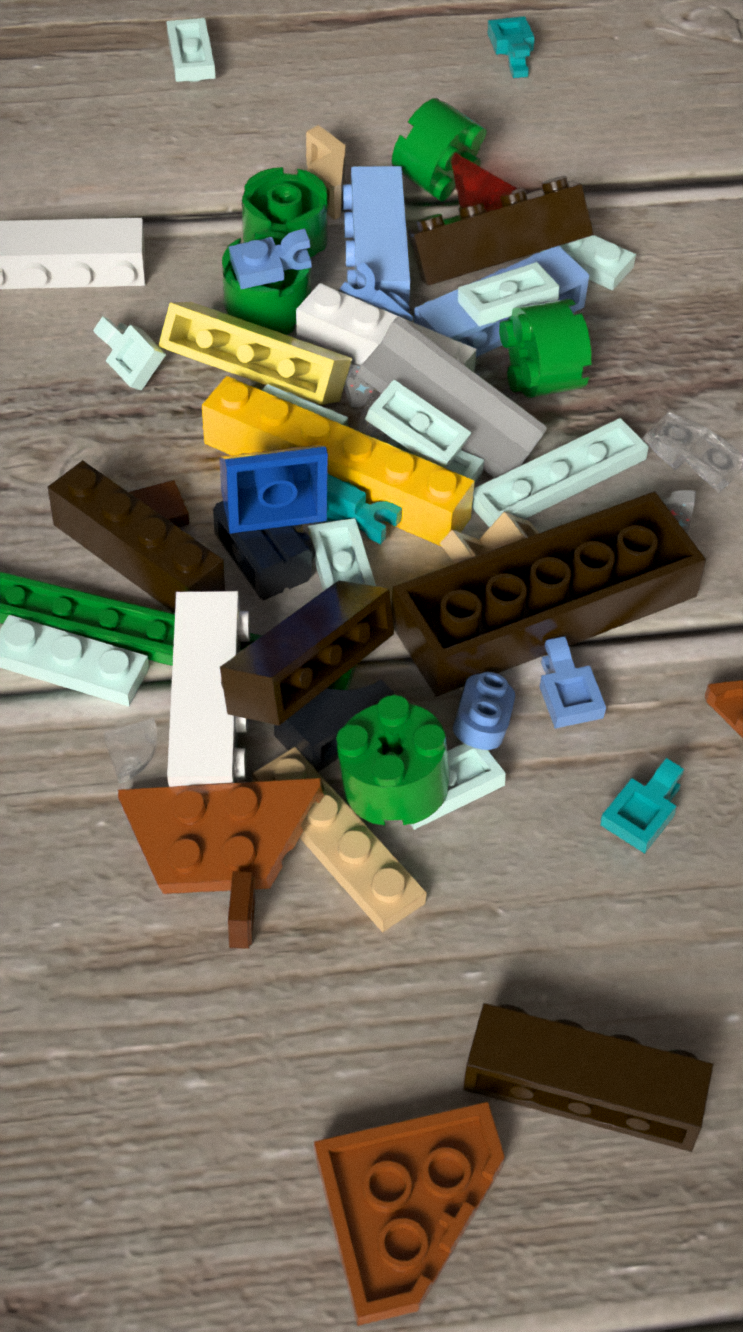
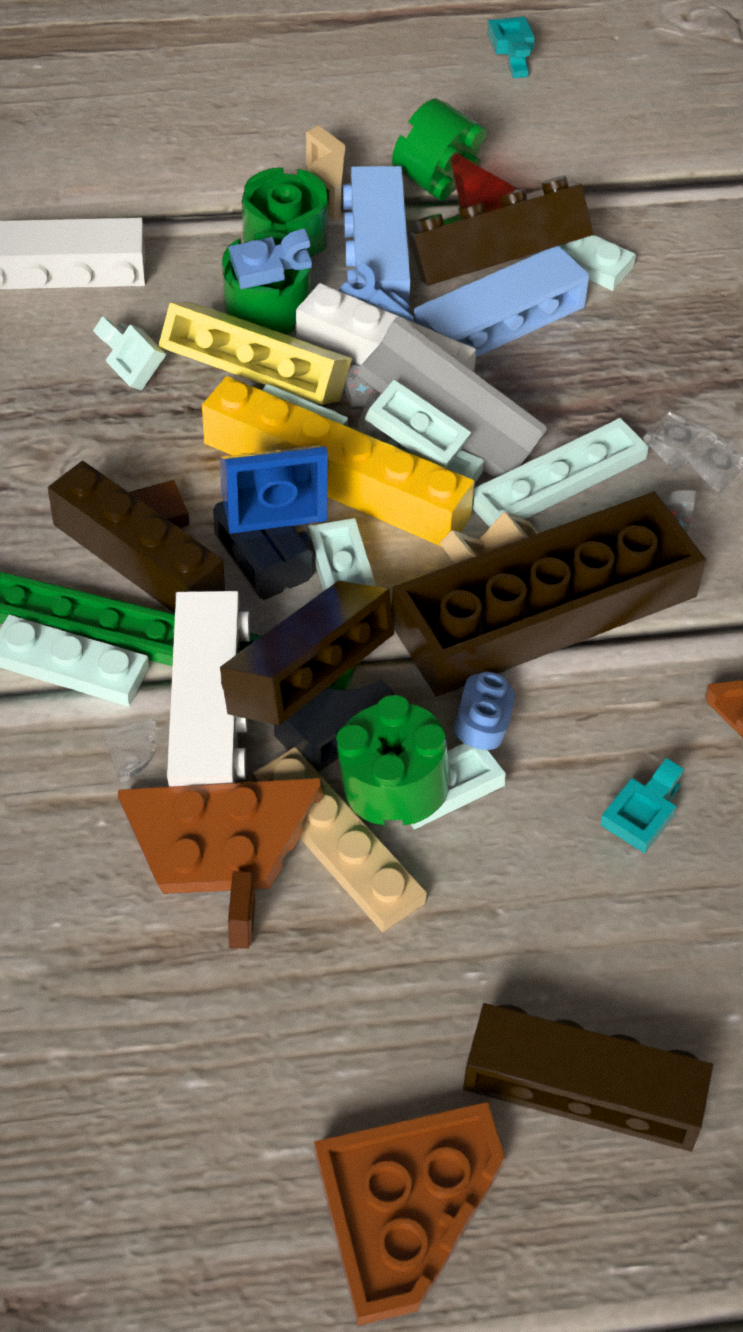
(190, 50): light aqua plate -> none
(349, 502): teal plate -> none
(498, 295): light aqua plate -> none
(546, 348): green brick -> none
(569, 691): medium blue plate -> none

